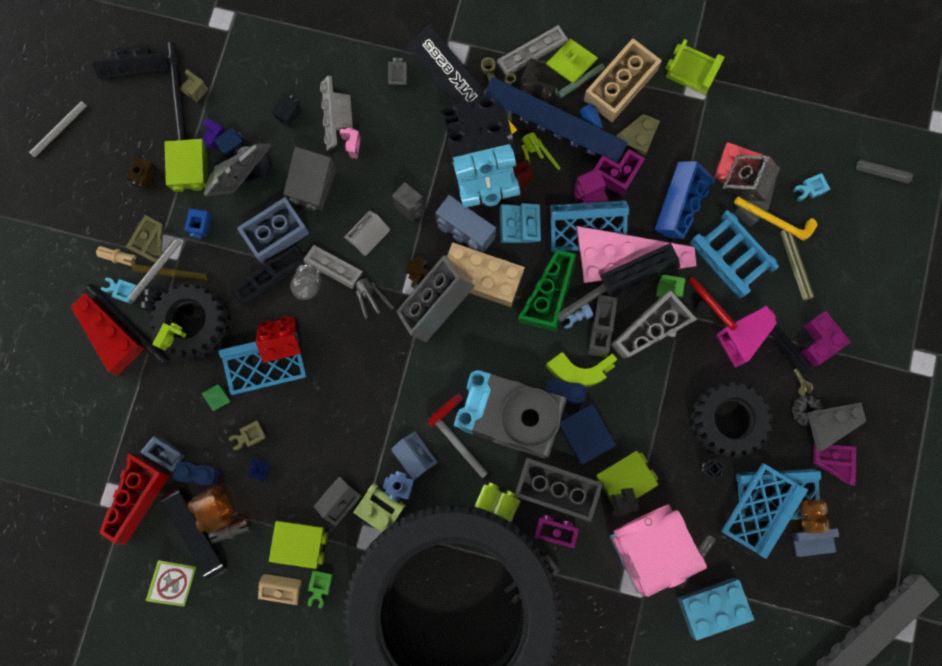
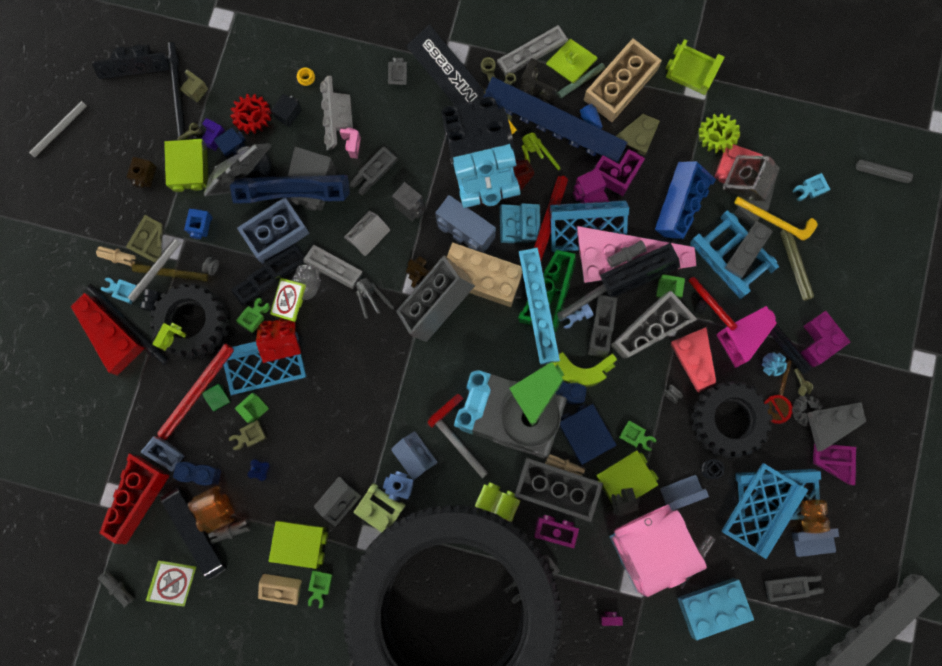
(116, 588): none -> dark grey pin
(192, 127): none -> olive hand
(195, 392): none -> red axle
(210, 266): none -> dark grey bush
(248, 112): none -> red gear
(252, 318): none -> bright green plate
(252, 408): none -> bright green panel
(264, 188): none -> dark blue arch
(288, 299): none -> piece
(305, 72): none -> yellow plate
(374, 169): none -> dark grey hinge
(537, 391): none -> bright green slope
(539, 306): none -> medium azure plate
(545, 229): none -> red axle
(564, 465): none -> tan axle
(611, 619): none -> magenta plate
(626, 254): none -> dark grey pin
(634, 435): none -> bright green plate
(673, 394): none -> dark grey bush
(683, 492): none -> sand blue panel
(696, 358): none -> coral wing
(716, 131): none -> lime gear
(748, 249): none -> dark grey plate
(774, 364): none -> medium azure gear
(780, 406): none -> piece
(791, 588): none -> dark grey hinge

